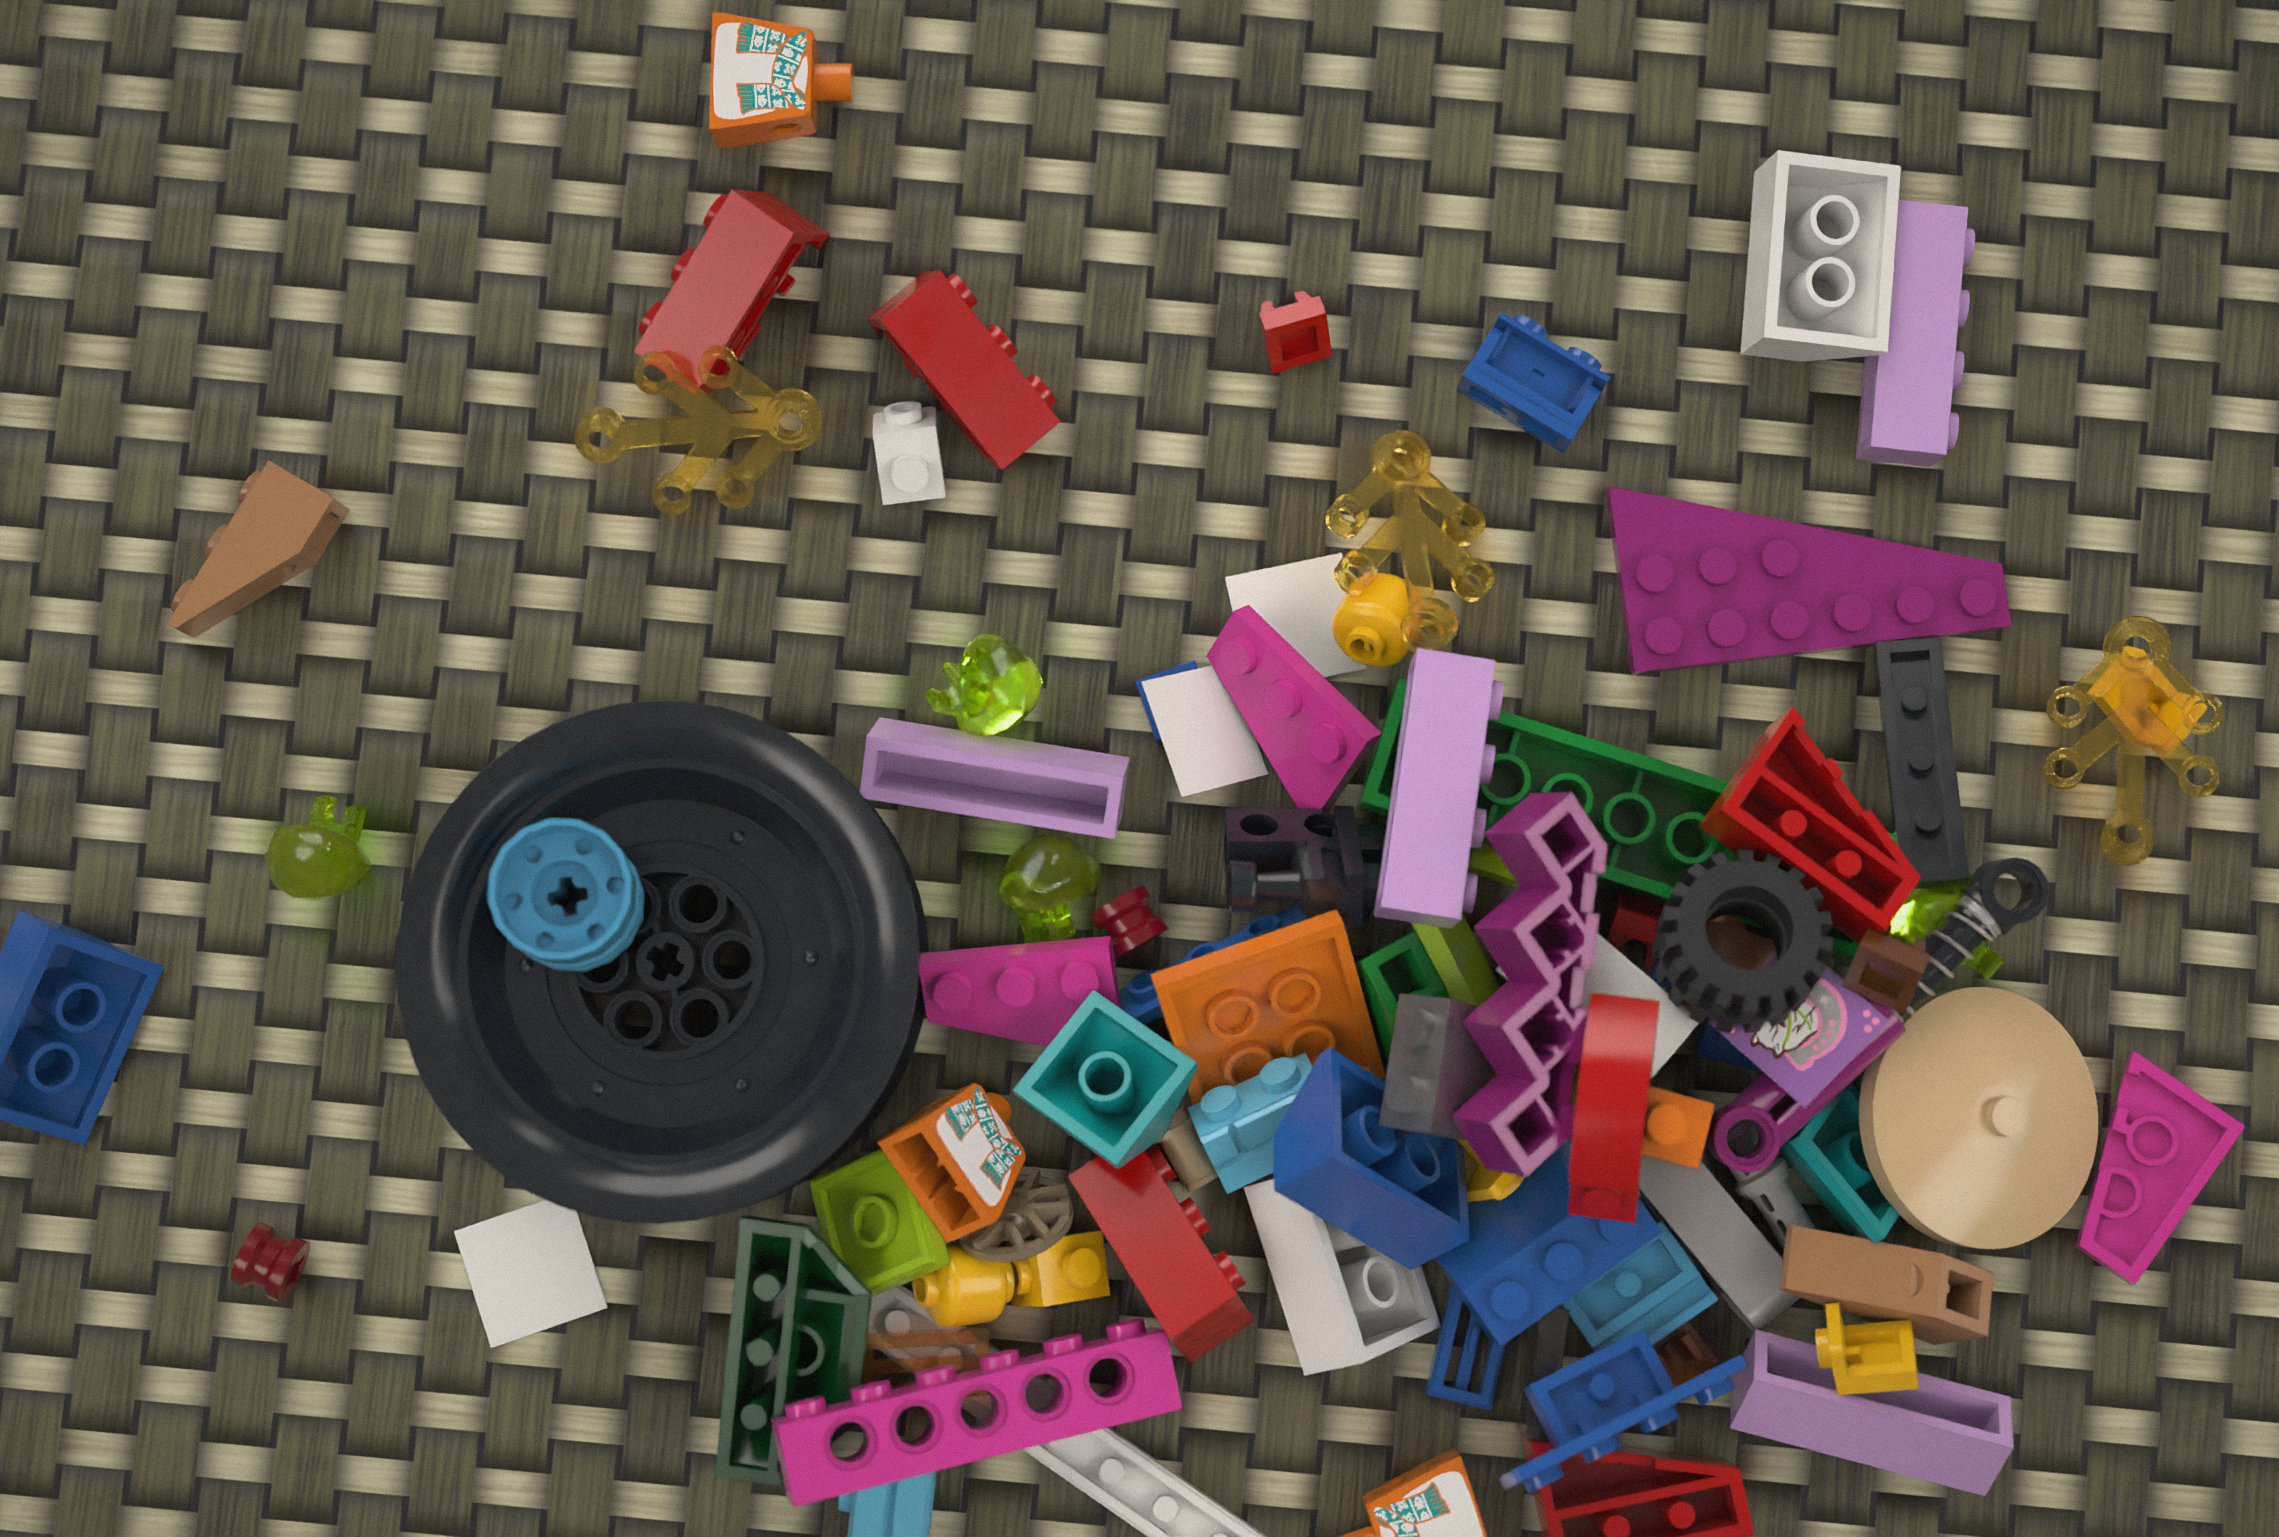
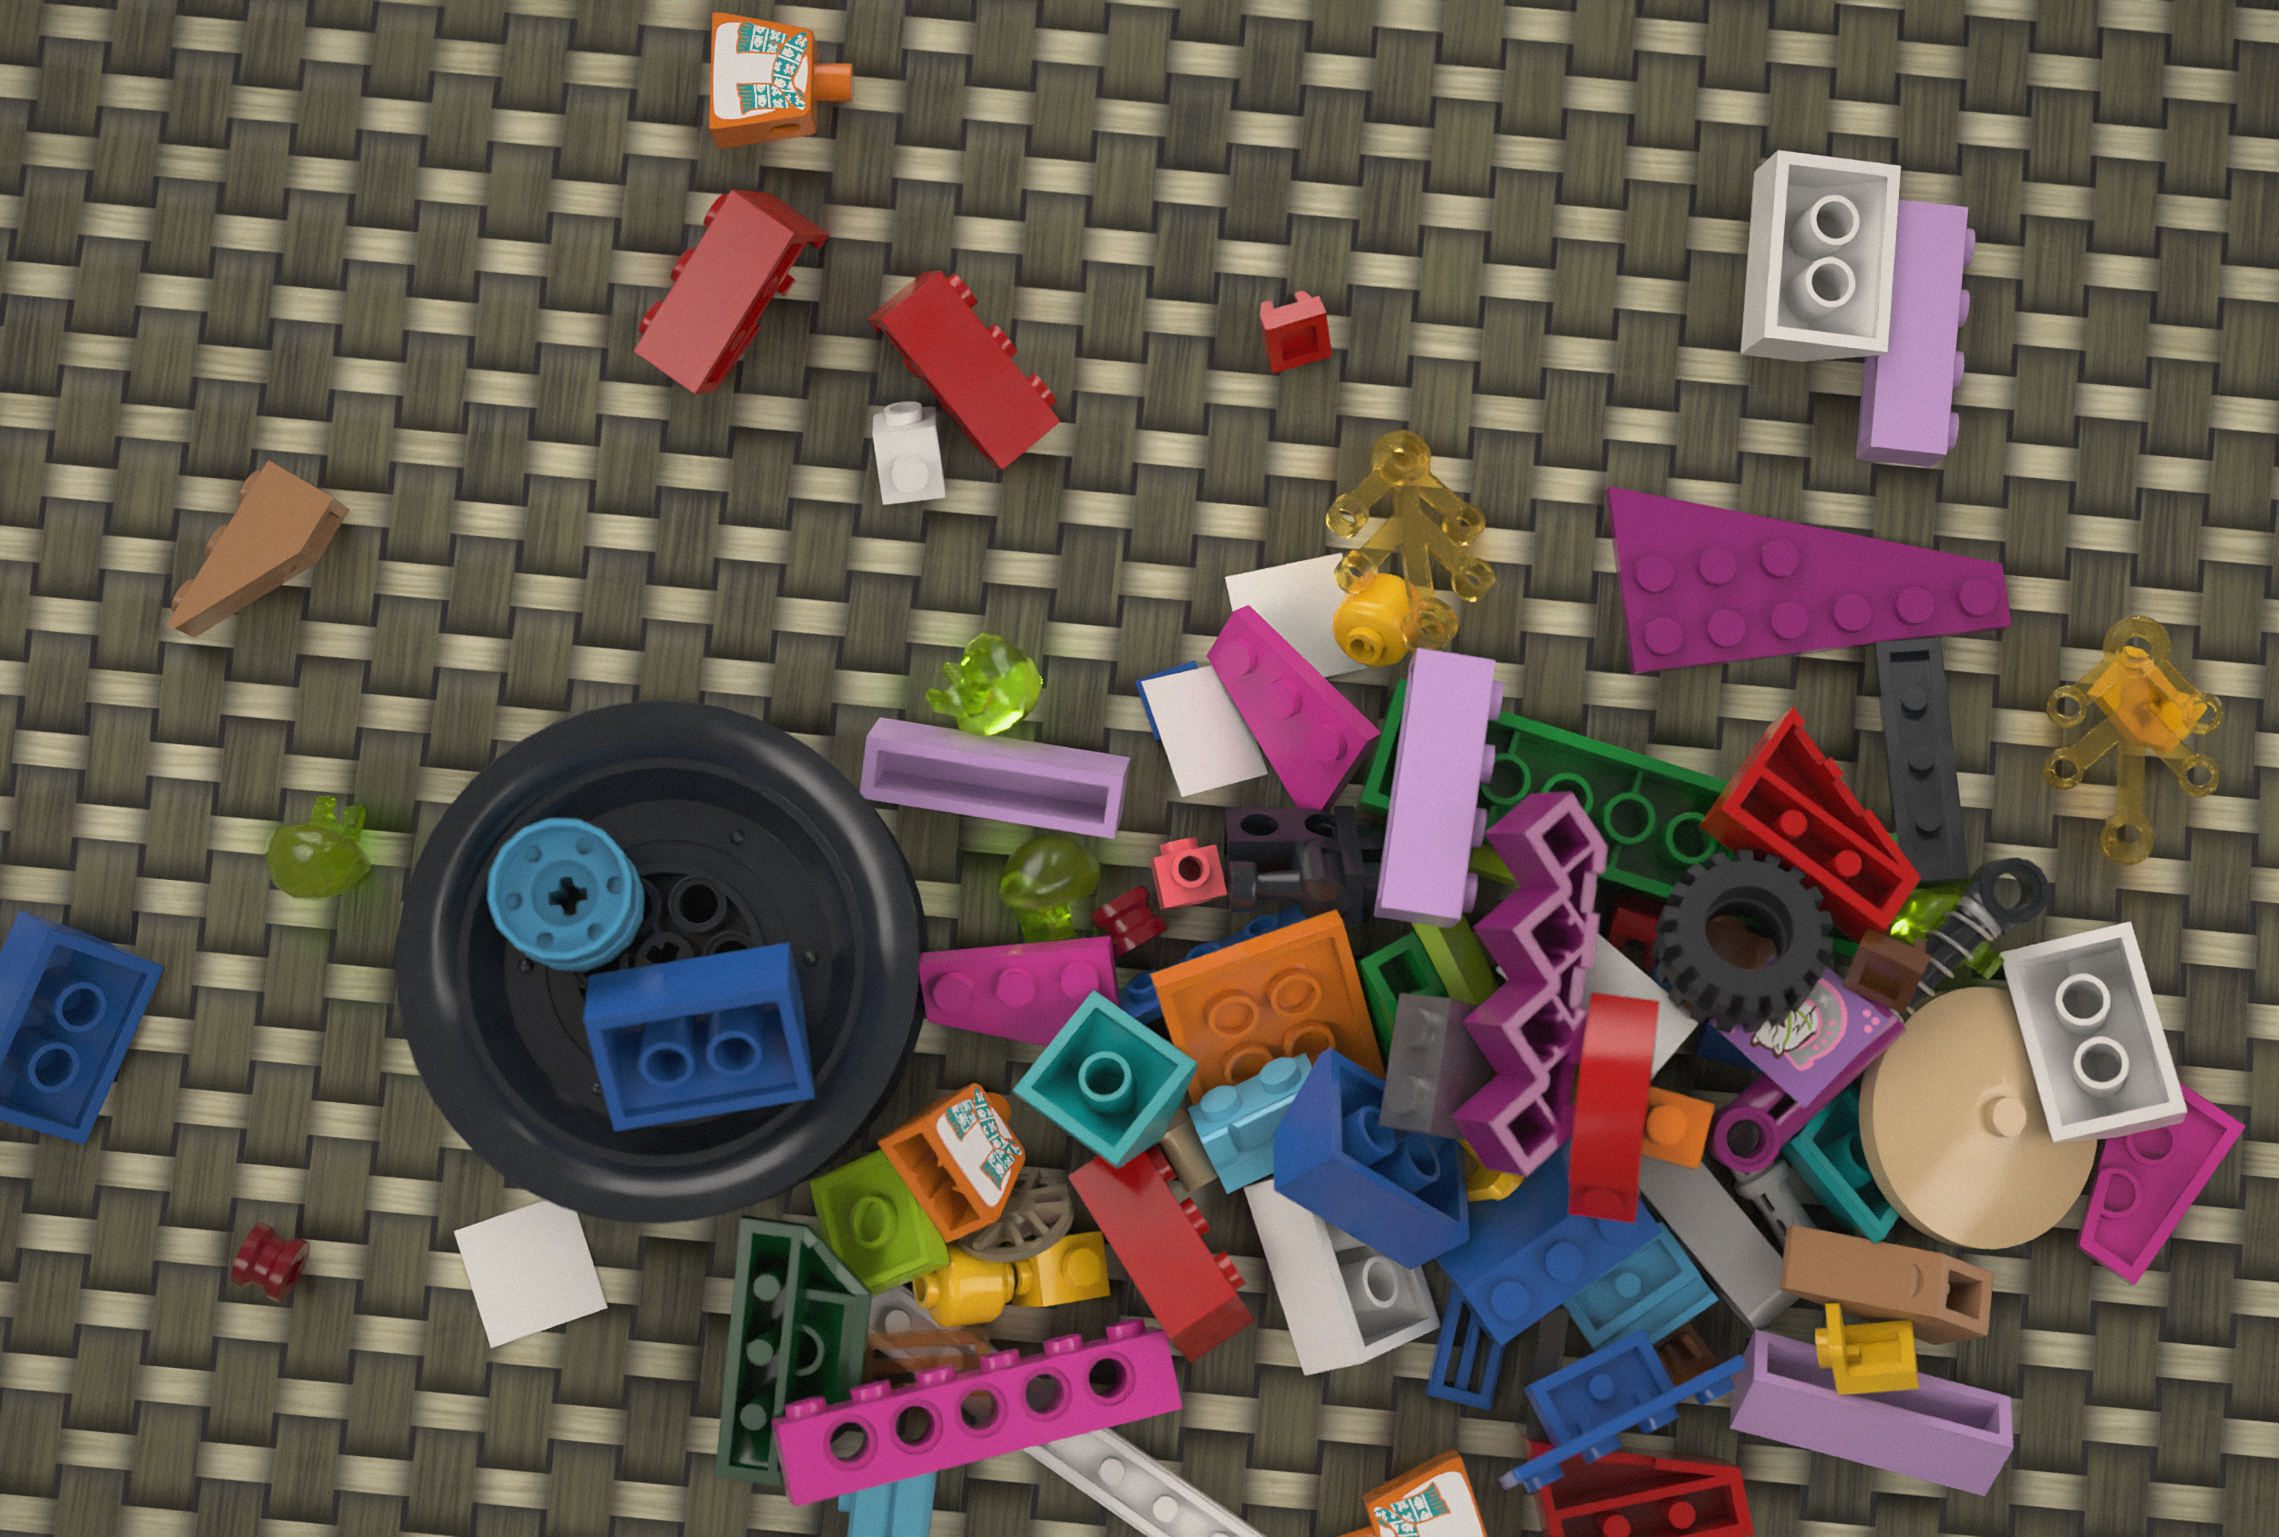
(699, 1036): none -> blue slope
(708, 425): clear yellow plant -> none
(1187, 874): none -> coral plate
(1533, 380): blue hinge -> none
(2094, 1035): none -> white slope

